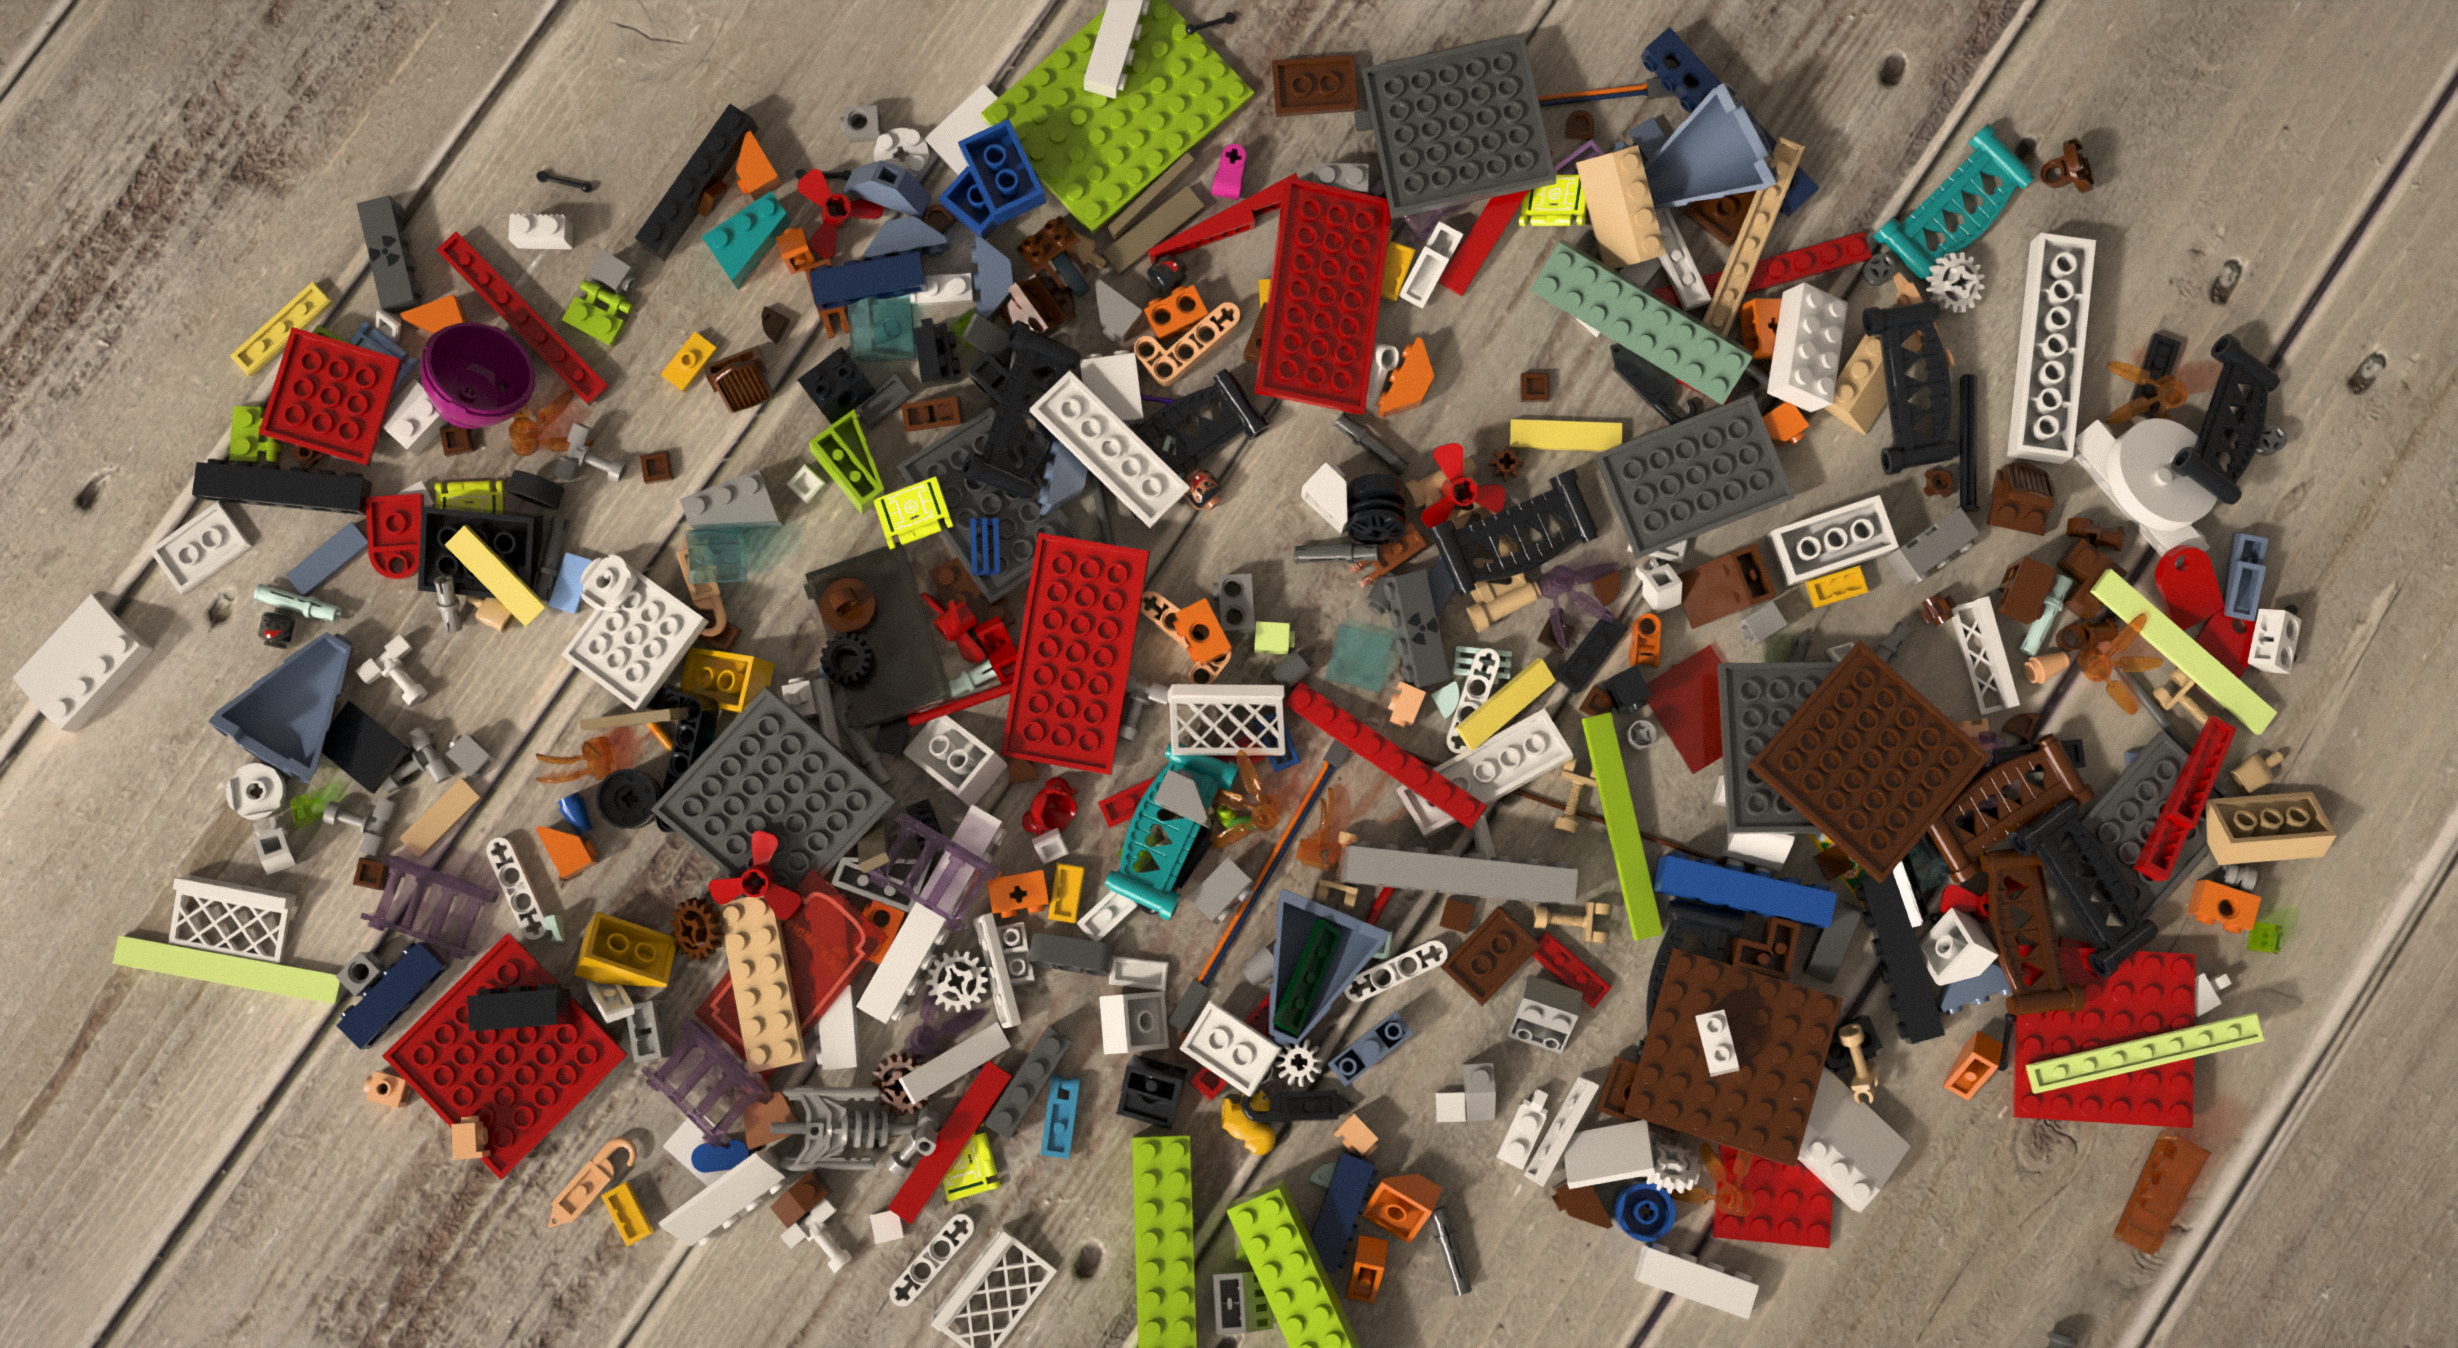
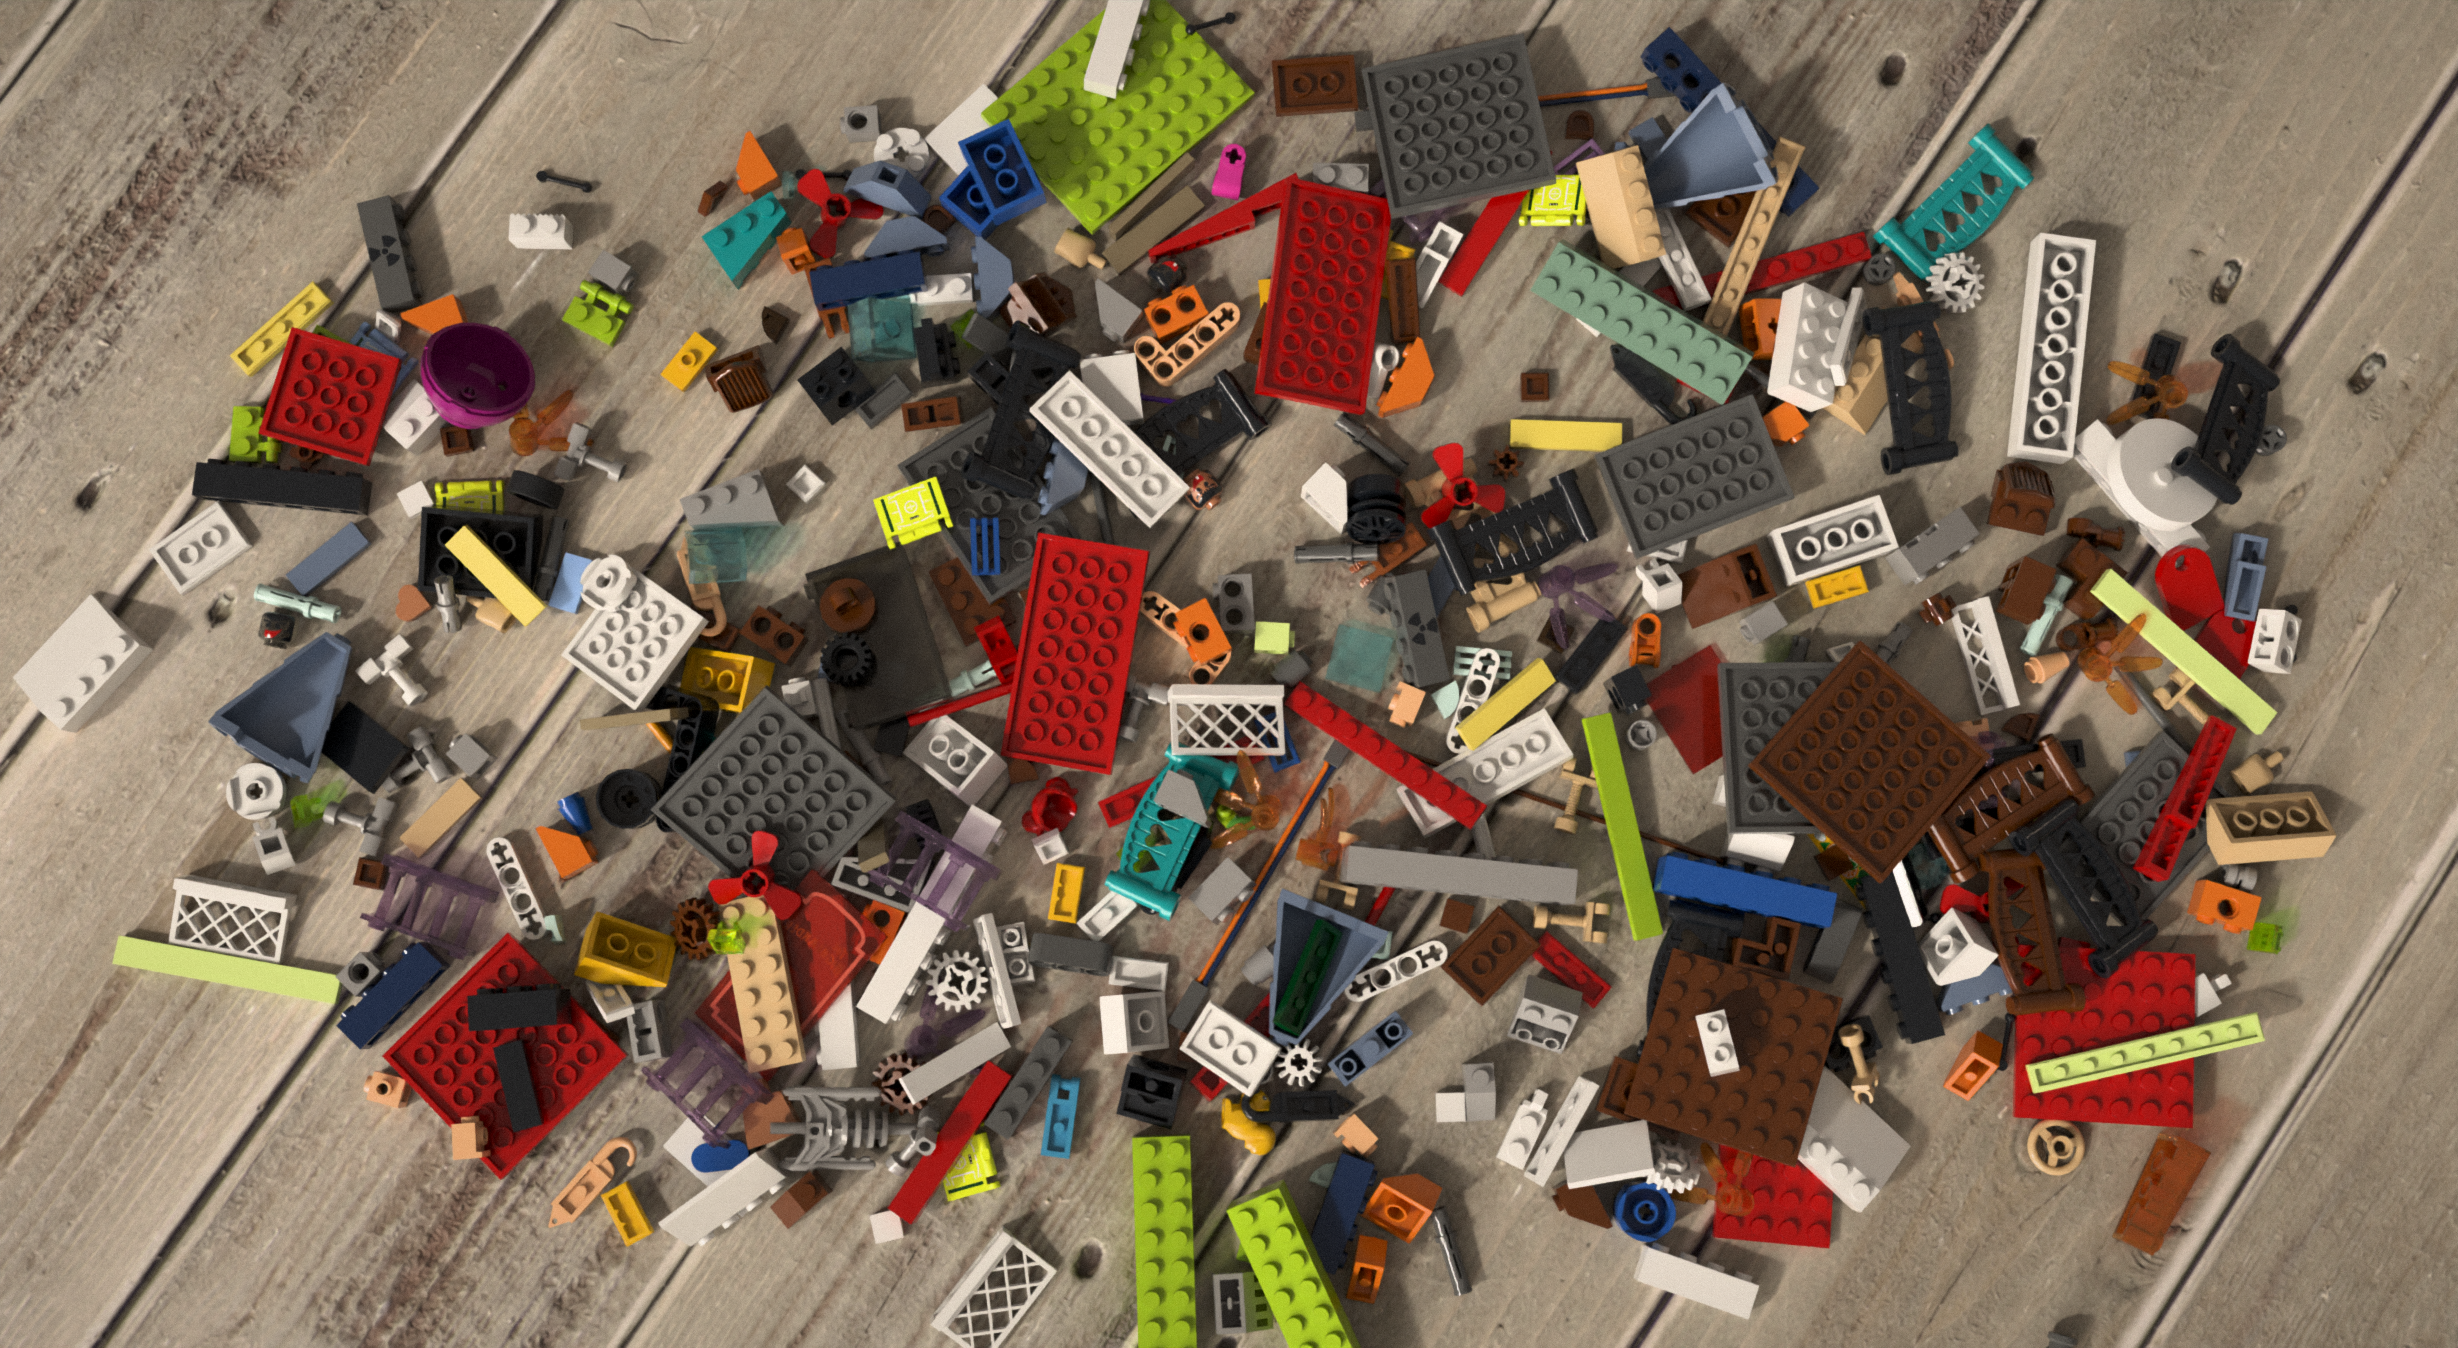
(394, 533): red tile -> none
(411, 604): none -> nougat tile
(518, 1085): none -> black tile
(522, 318): red plate -> none
(598, 757): clear orange plant -> none
(656, 467): reddish brown tile -> none
(702, 171): black brick -> none
(727, 940): none -> clear neon green tile
(771, 640): none -> reddish brown brick
(788, 184): none -> clear light blue tile
(812, 1228): white bar -> none
(847, 460): lime wedge -> none
(932, 1259): white beam -> none
(953, 626): red piece -> none
(1002, 890): orange brick -> none
(1048, 246): reddish brown plate -> none
(1403, 299): none -> reddish brown plate
(1596, 702): reddish brown tile -> none
(1607, 588): reddish brown tile -> none
(1848, 337): none -> white tile
(1945, 478): reddish brown plate -> none
(1968, 443): black axle -> none
(2066, 1150): none -> tan piece
(2073, 168): reddish brown tile -> none

